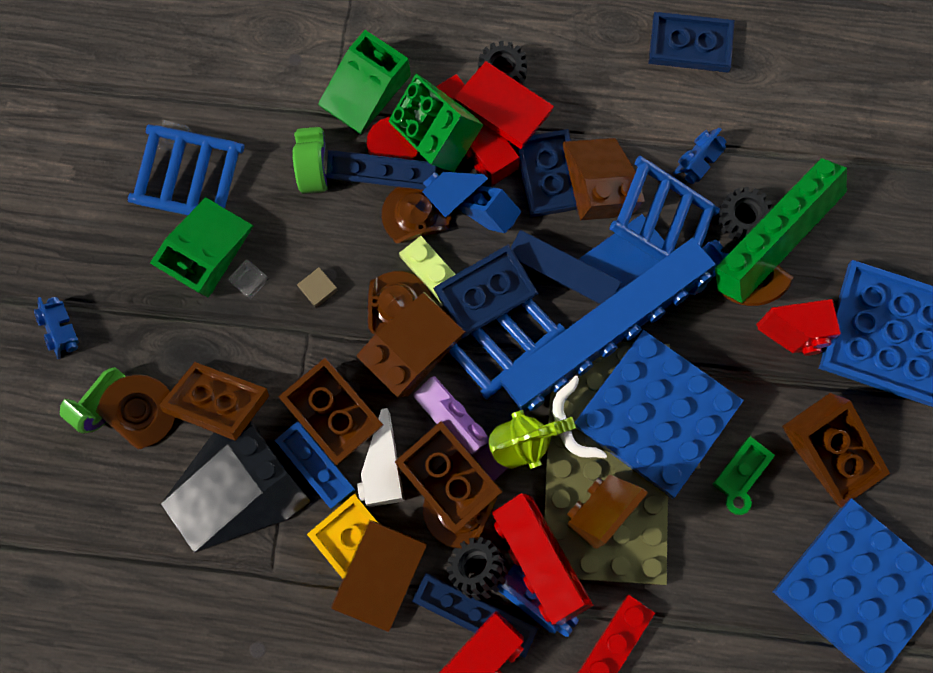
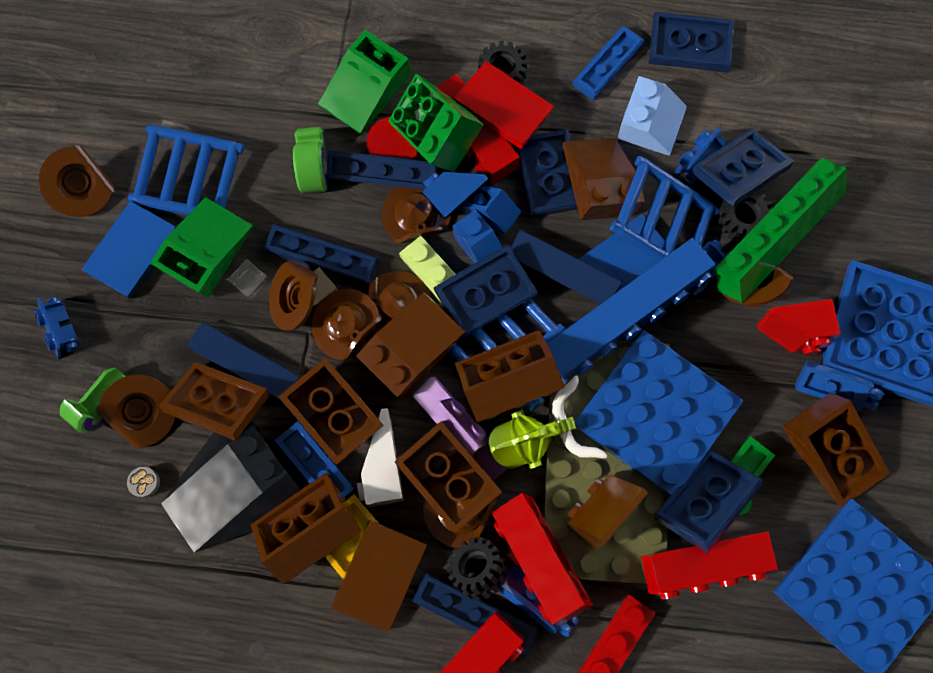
(74, 182): none -> reddish brown hat
(127, 250): none -> blue tile
(143, 482): none -> tile
(241, 360): none -> dark blue tile
(292, 296): none -> reddish brown hat
(304, 529): none -> reddish brown slope
(321, 253): none -> dark blue tile
(344, 322): none -> reddish brown hat
(476, 236): none -> blue slope
(509, 376): none -> reddish brown slope
(608, 62): none -> blue tile
(652, 116): none -> light blue slope
(695, 569): none -> red brick
(708, 501): none -> dark blue tile
(742, 167): none -> dark blue tile
(822, 380): none -> blue hinge

